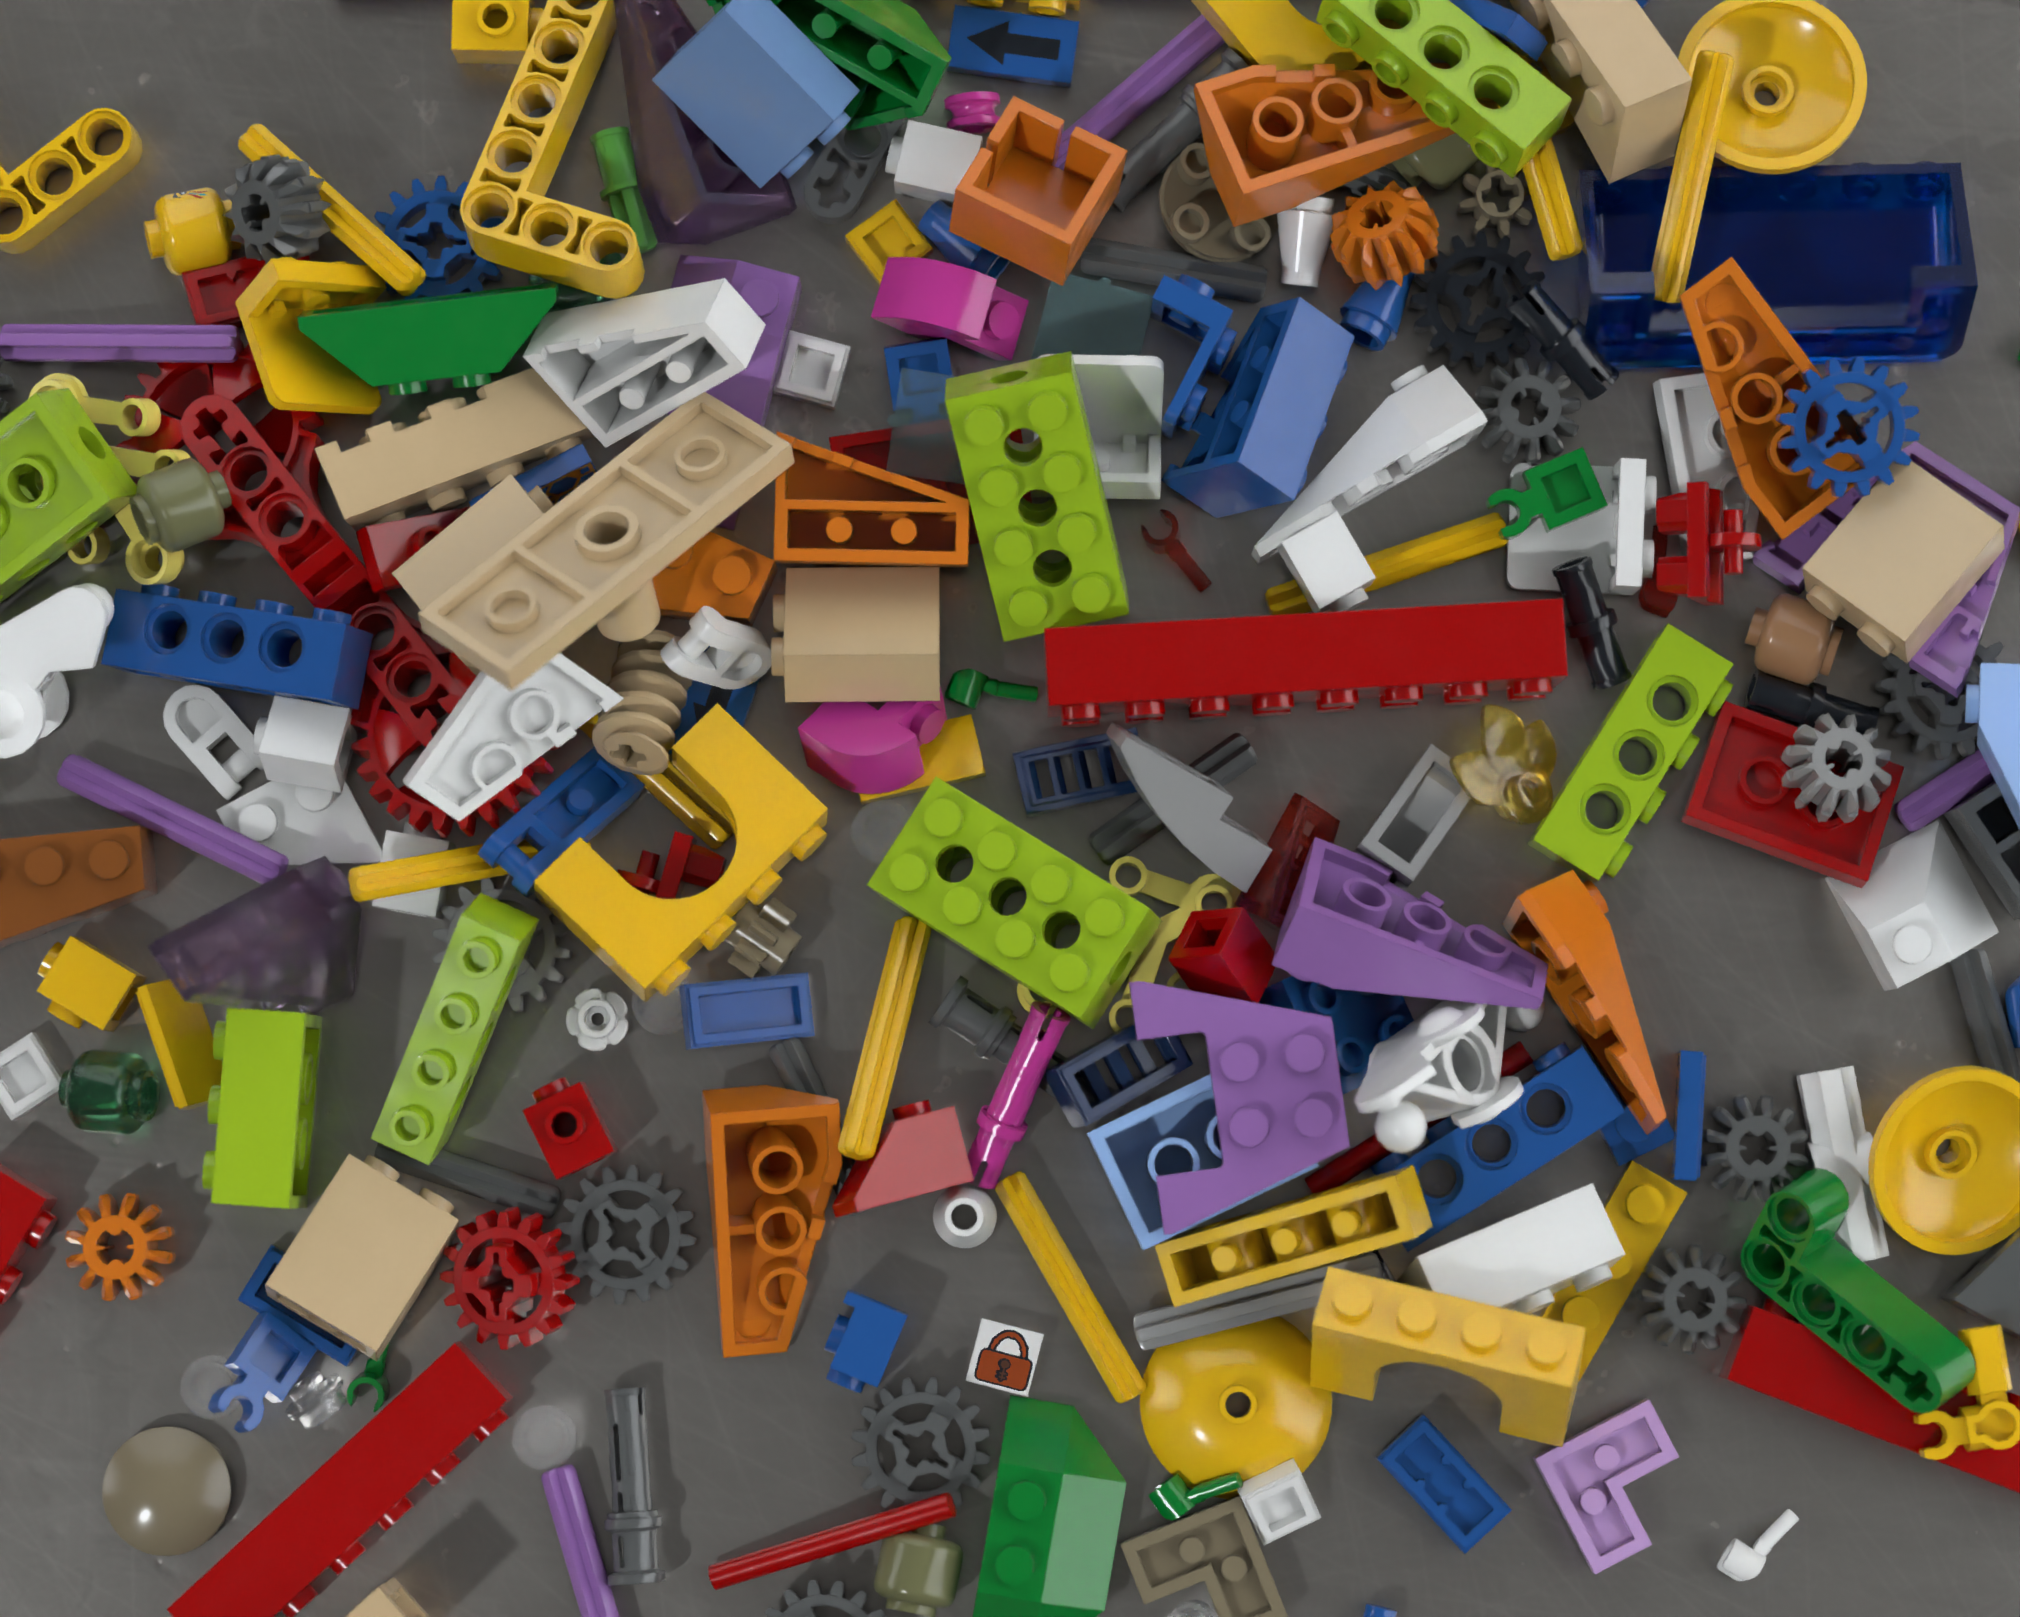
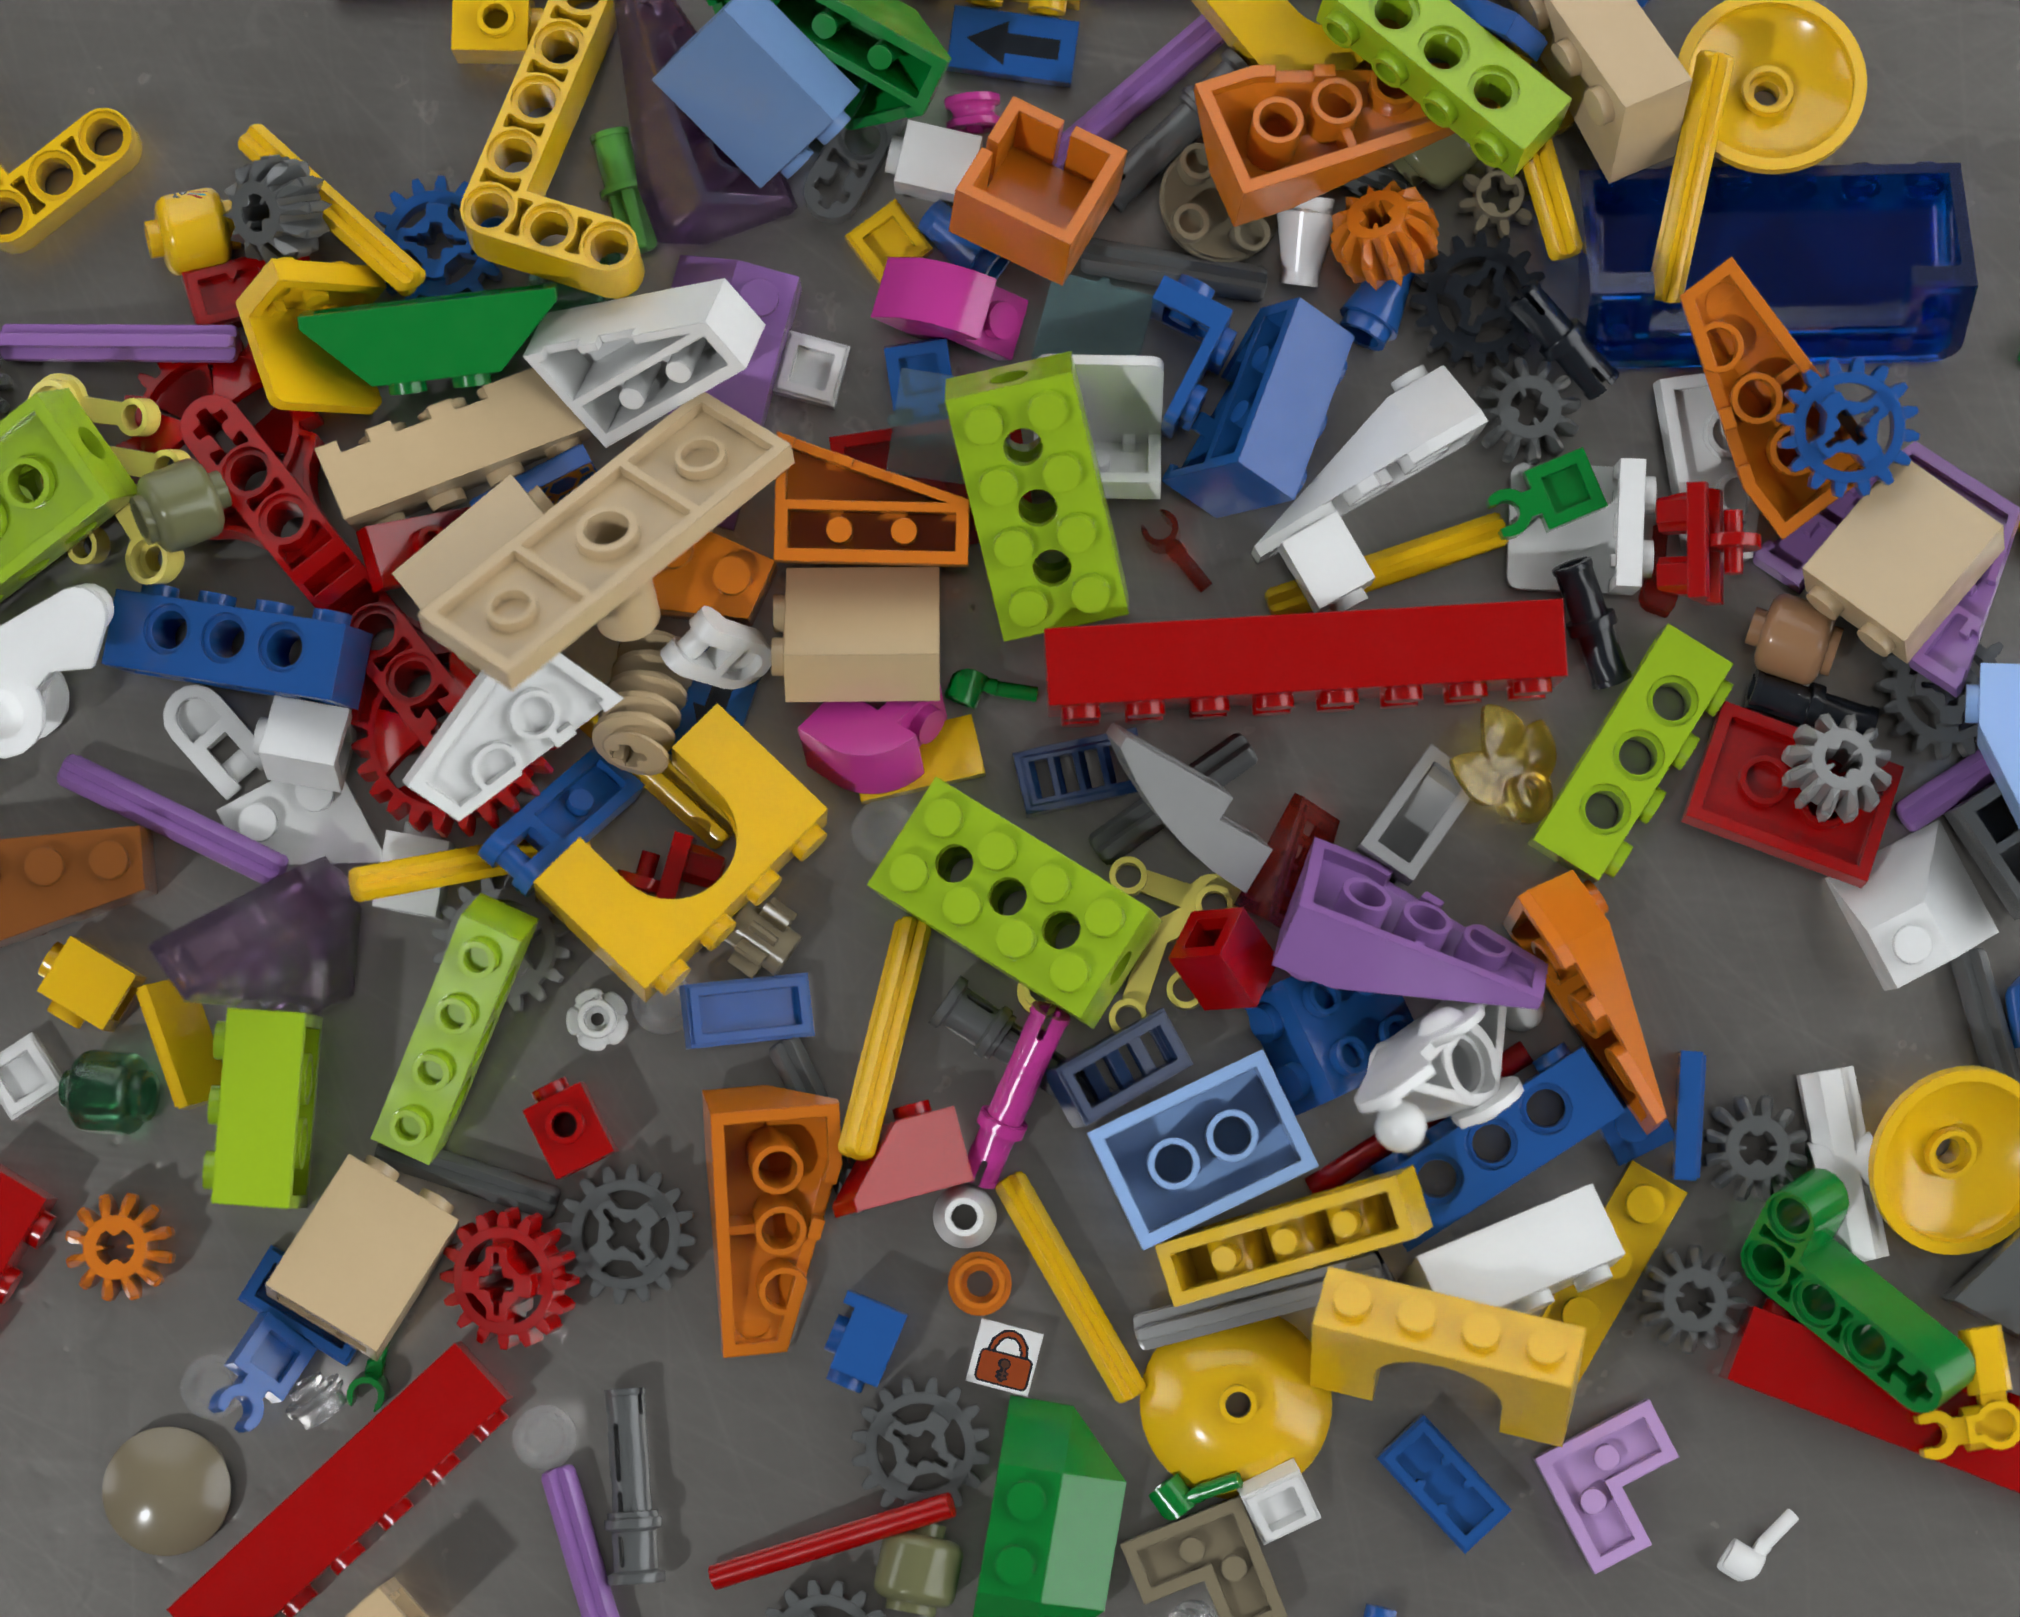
(983, 1304): none -> orange plate
(1271, 1094): medium lavender wing -> none

